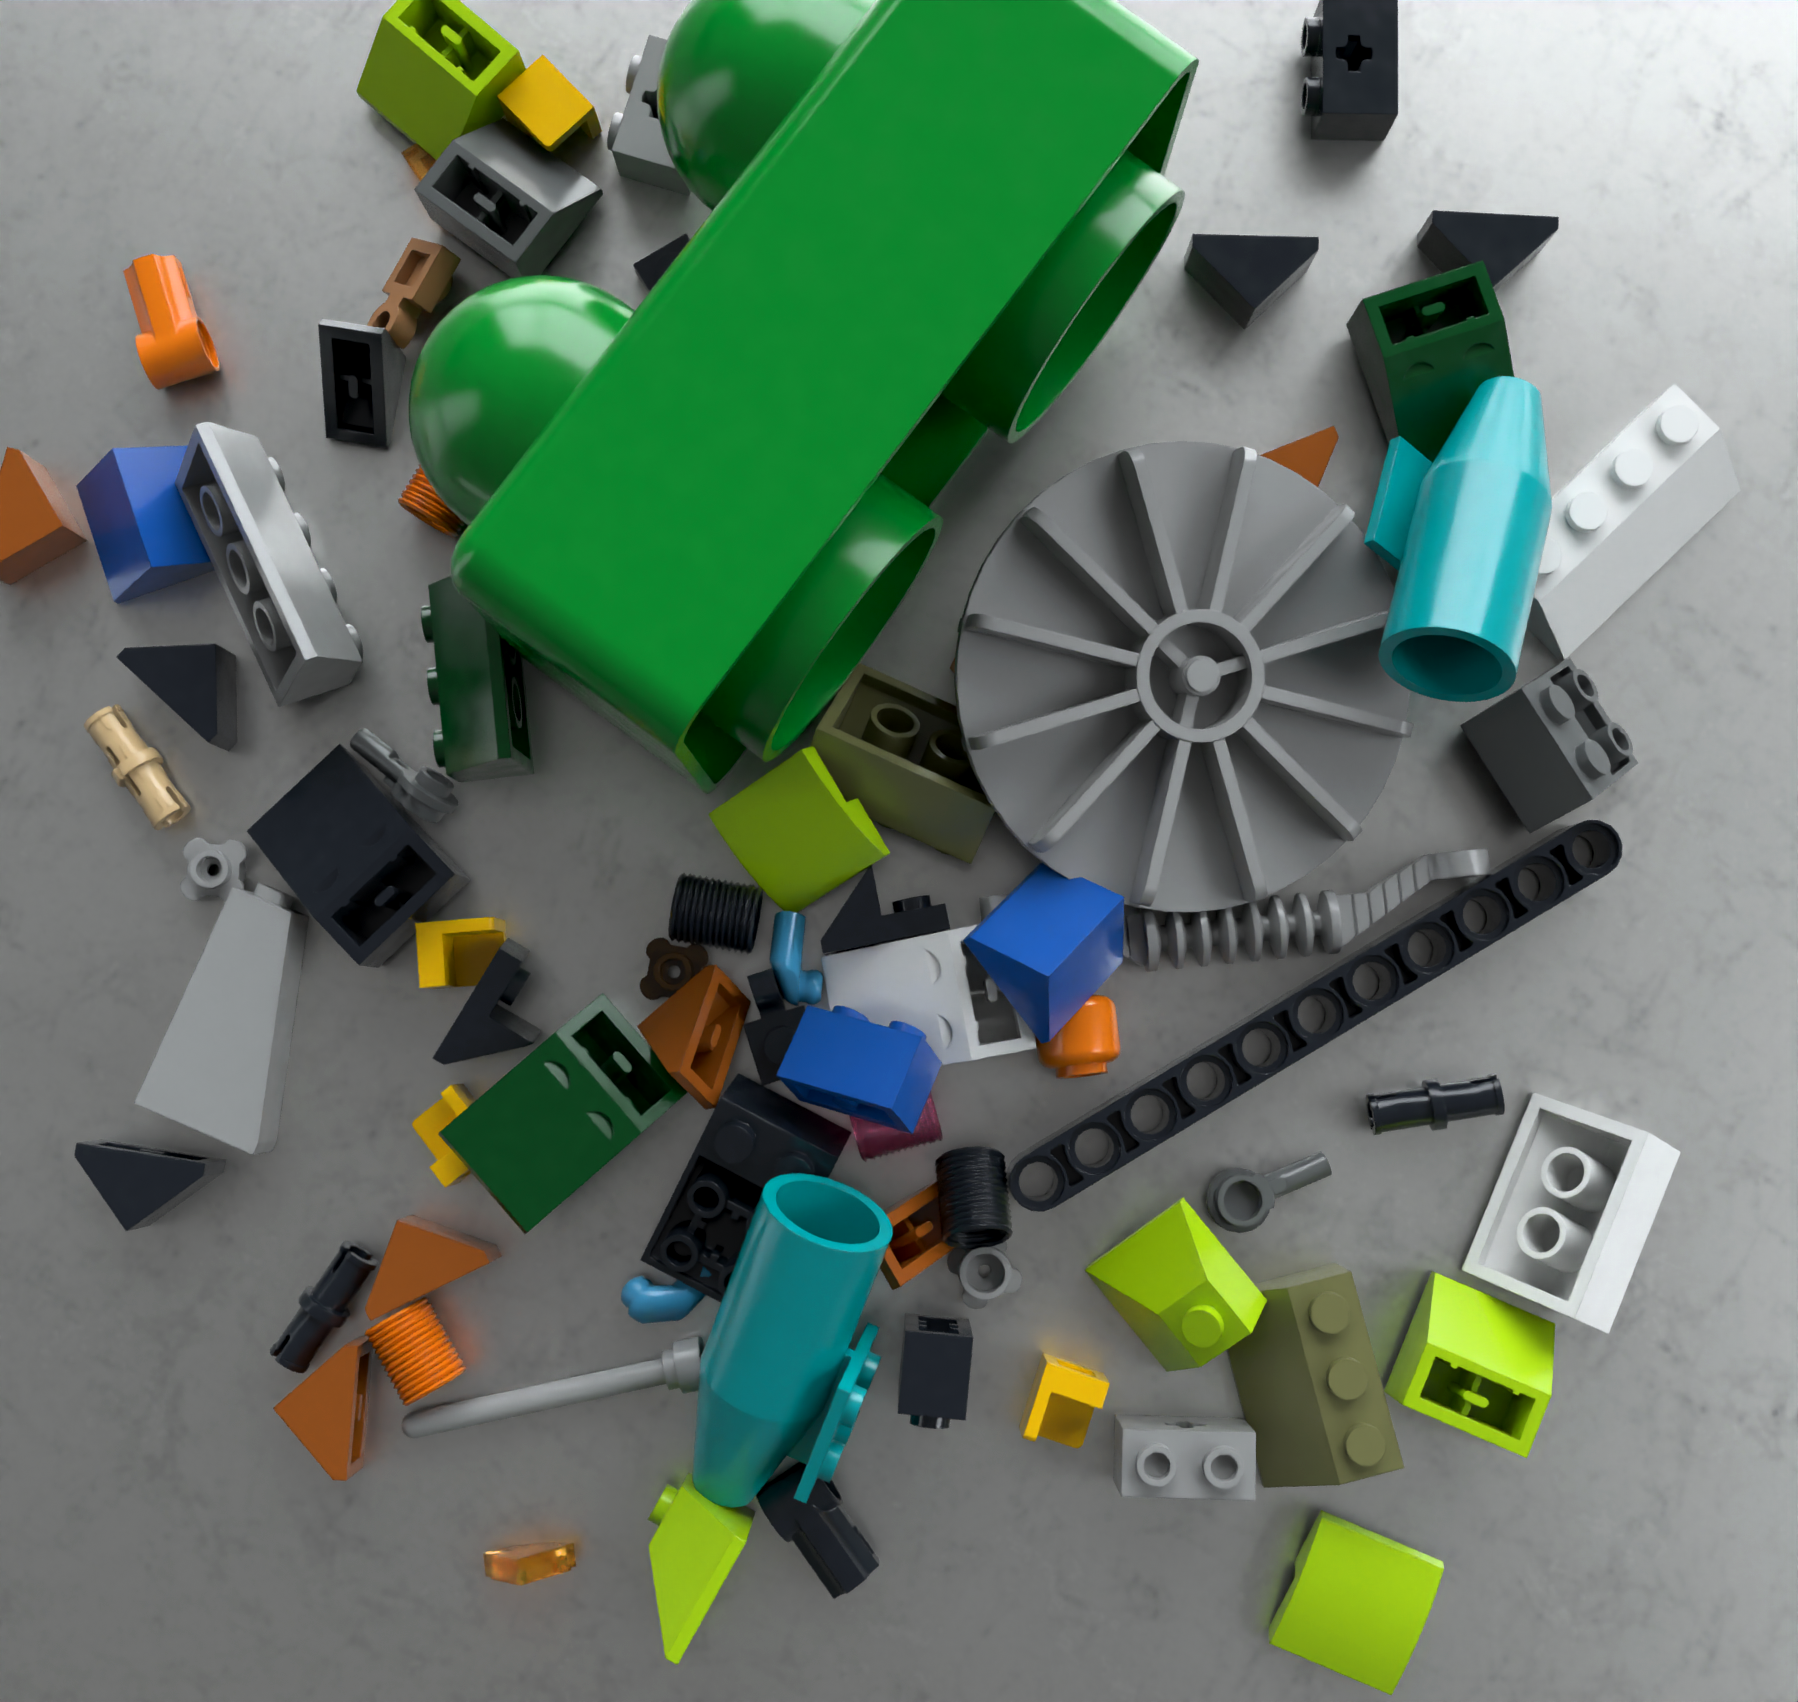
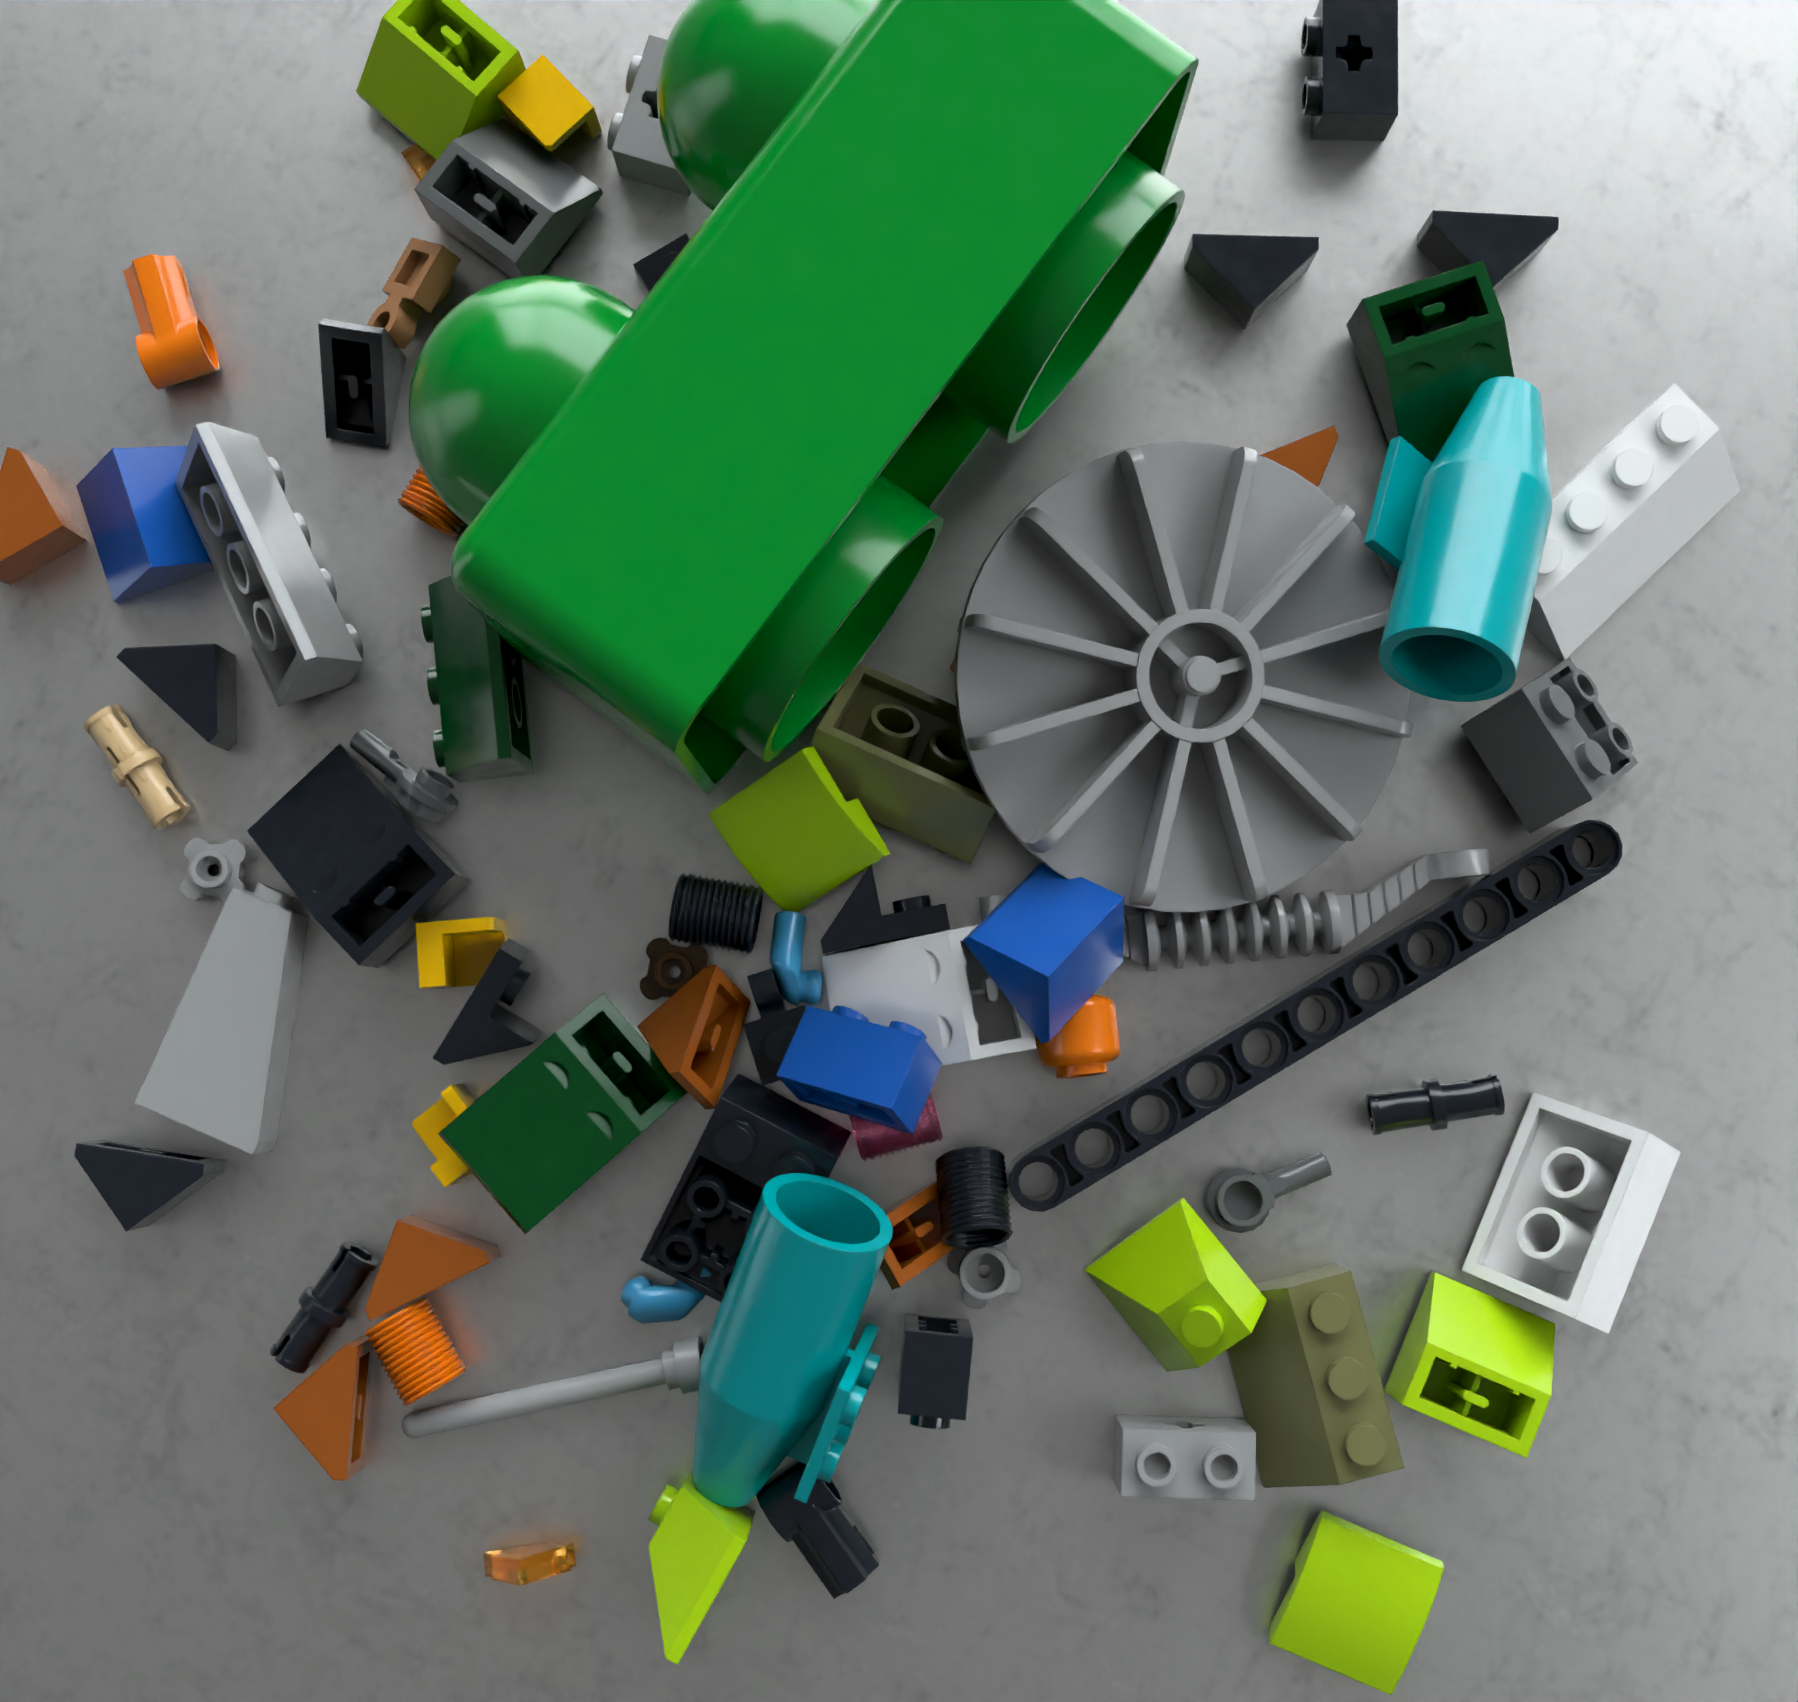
(1062, 1401): yellow panel -> none

